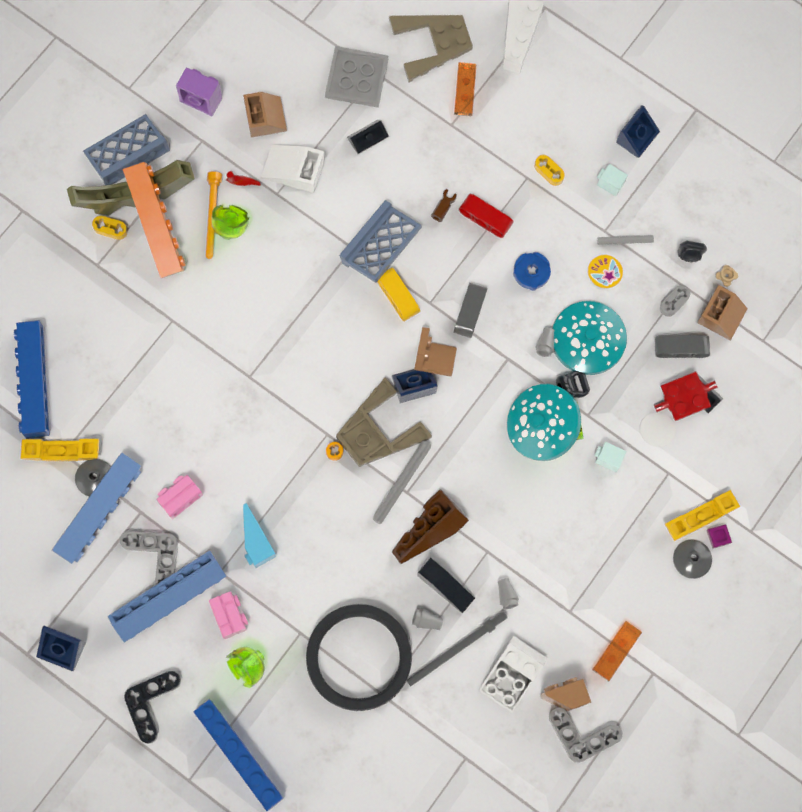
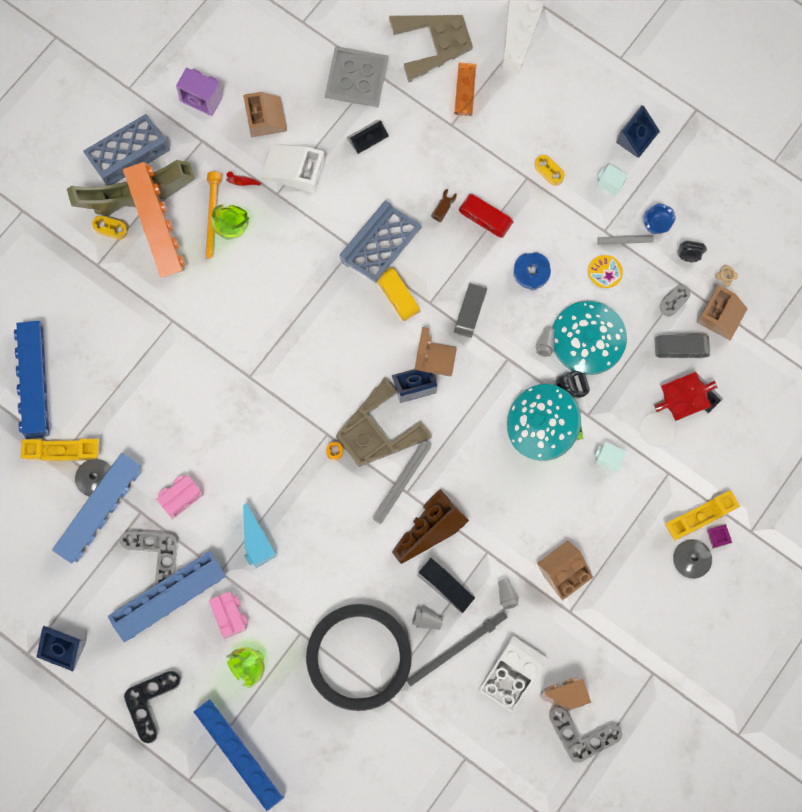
(565, 570): none -> medium nougat slope
(617, 651): clear orange tile -> none
(659, 219): none -> blue hair

